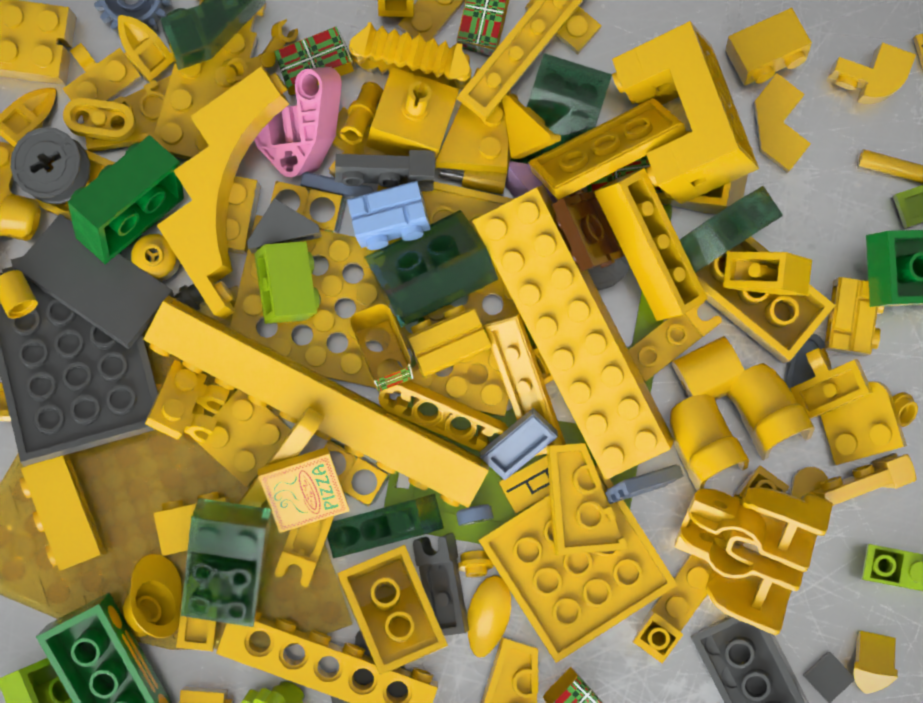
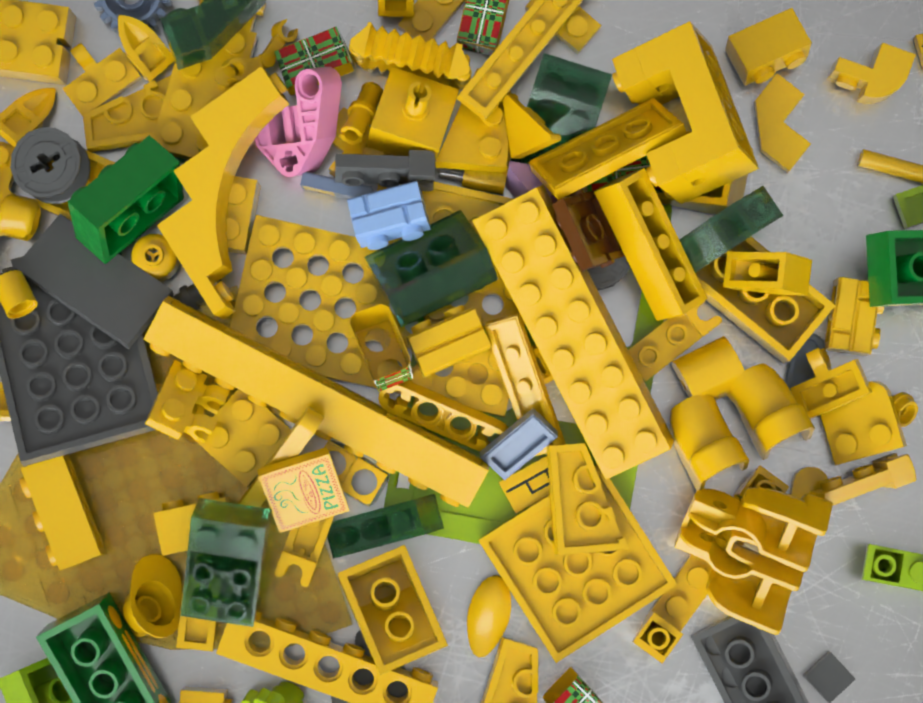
(101, 119): yellow plate -> none
(282, 225): dark grey slope -> none
(286, 282): lime brick -> none
(307, 198): yellow piece -> none
(442, 582): dark grey plate -> none
(474, 515): sand blue tile -> none
(475, 563): yellow plate -> none
(644, 483): sand blue tile -> none
(874, 661): yellow tile -> none

